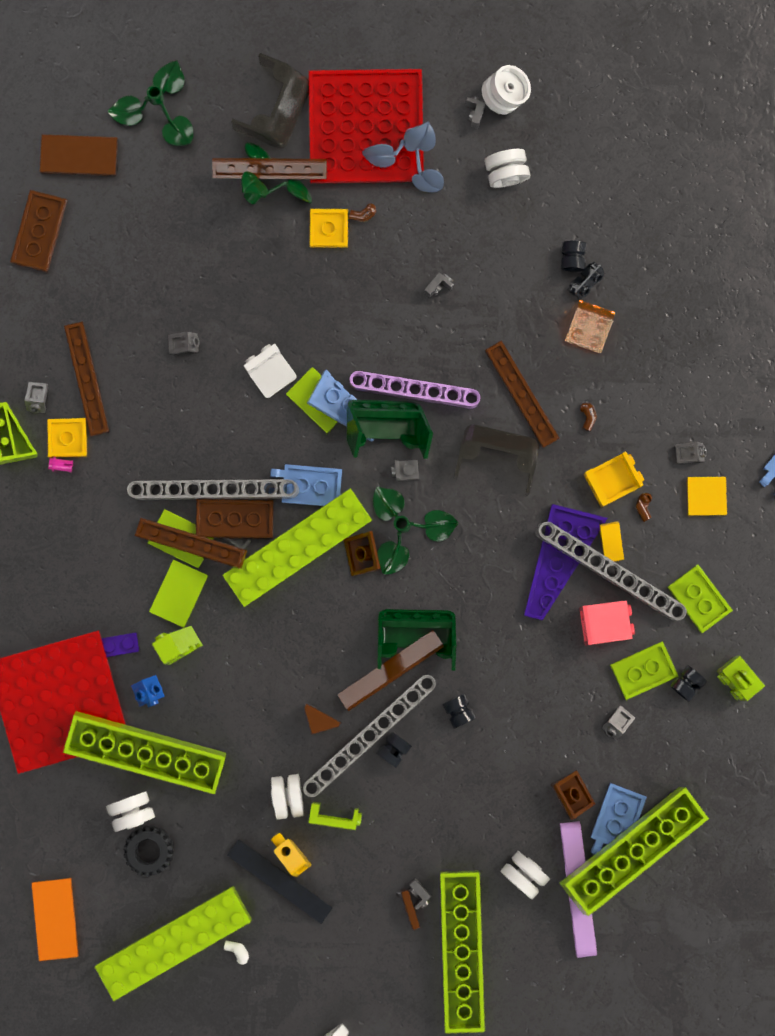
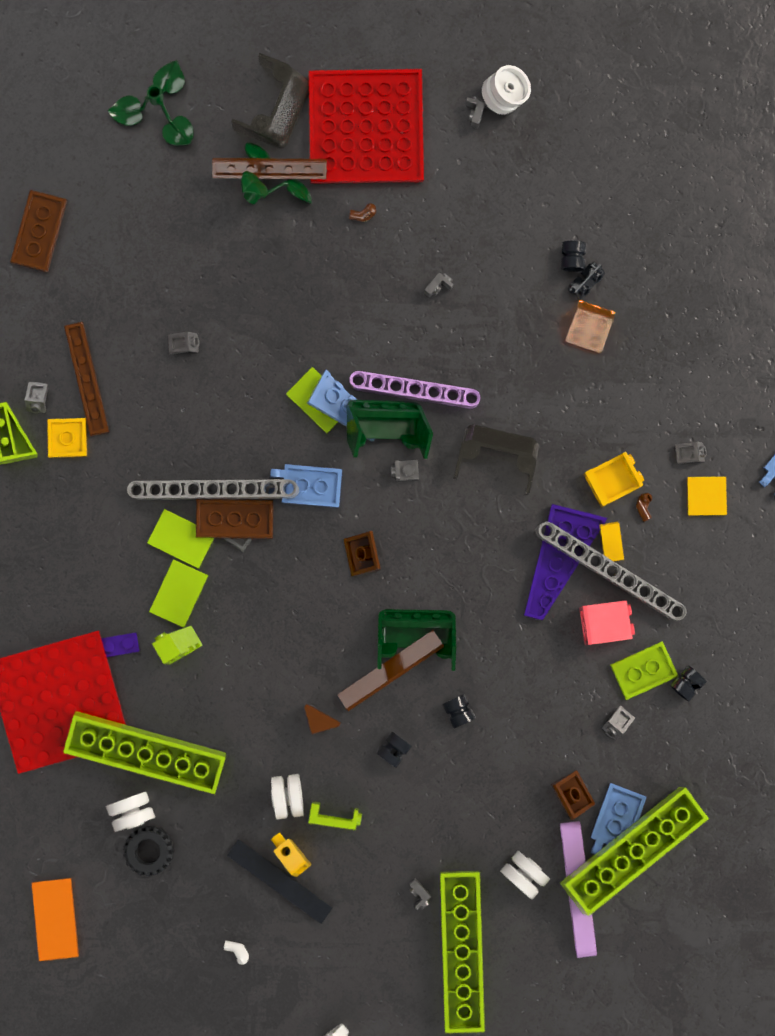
(61, 465): dark pink pin -> none
(78, 155): reddish brown tile -> none
(148, 691): blue brick -> none
(173, 943): lime brick -> none
(191, 543): reddish brown tile -> none
(269, 370): white bracket -> none
(297, 547): lime brick -> none
(328, 228): yellow tile -> none
(364, 744): light grey beam -> none
(386, 505): dark green plant -> none
(410, 909): reddish brown tile -> none
(415, 138): sand blue plant -> none
(507, 168): white wheel -> none
(522, 394): reddish brown tile -> none
(590, 414): reddish brown arm -> none
(700, 597): lime tile -> none
(740, 679): lime brick -> none

